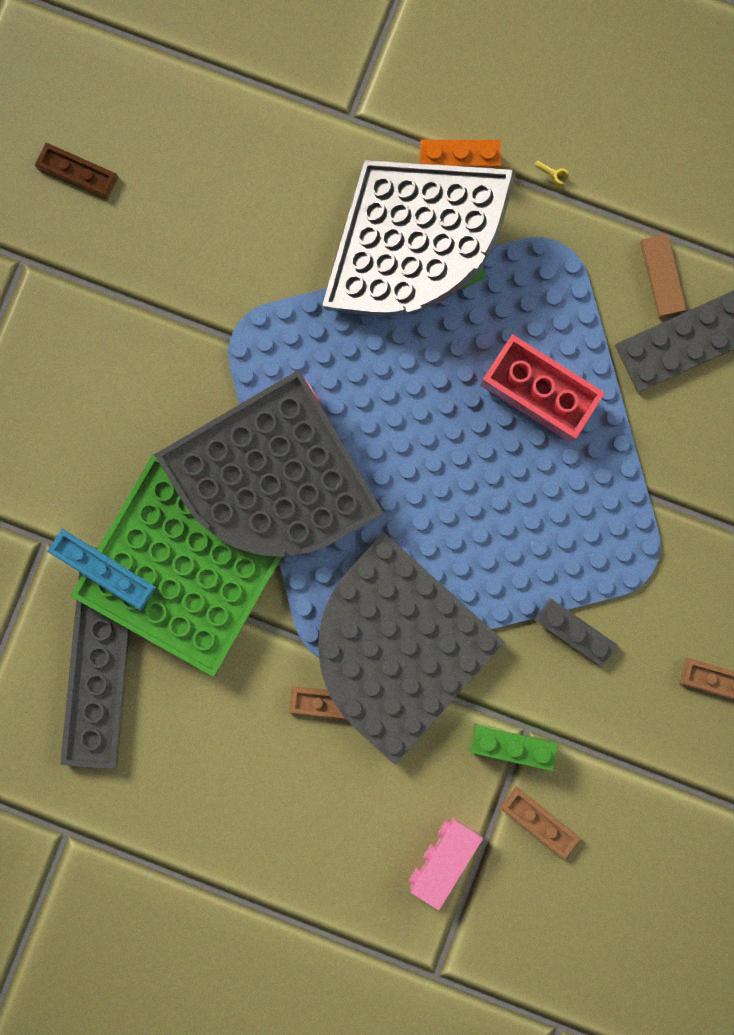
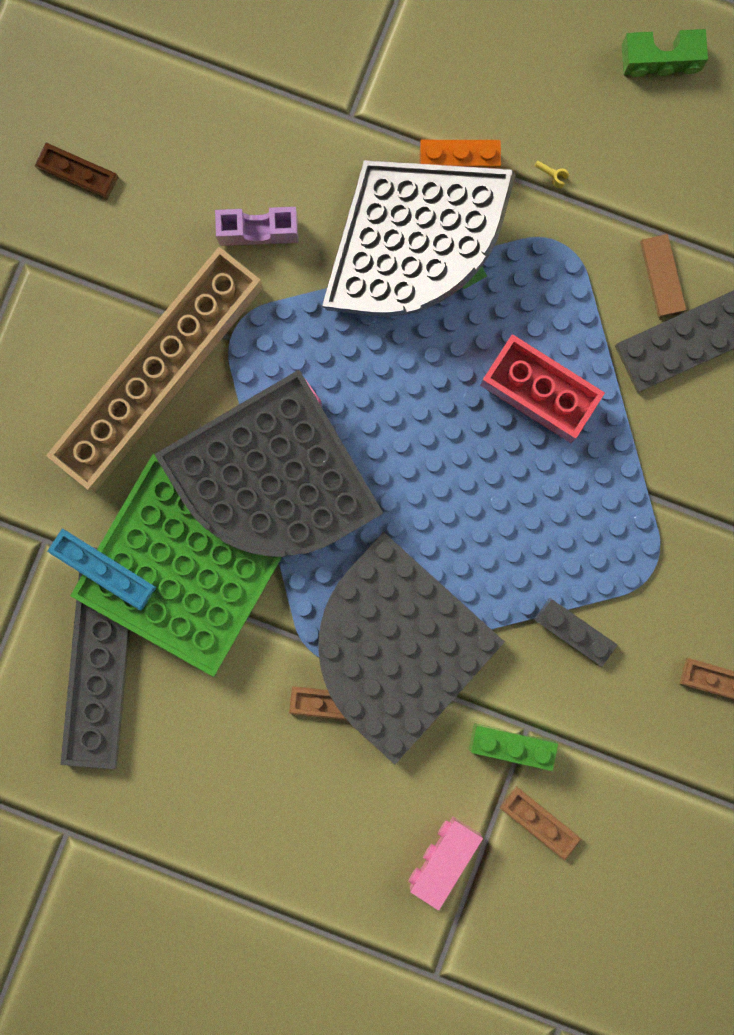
(155, 370): none -> tan brick
(275, 227): none -> lavender arch
(644, 57): none -> bright green arch

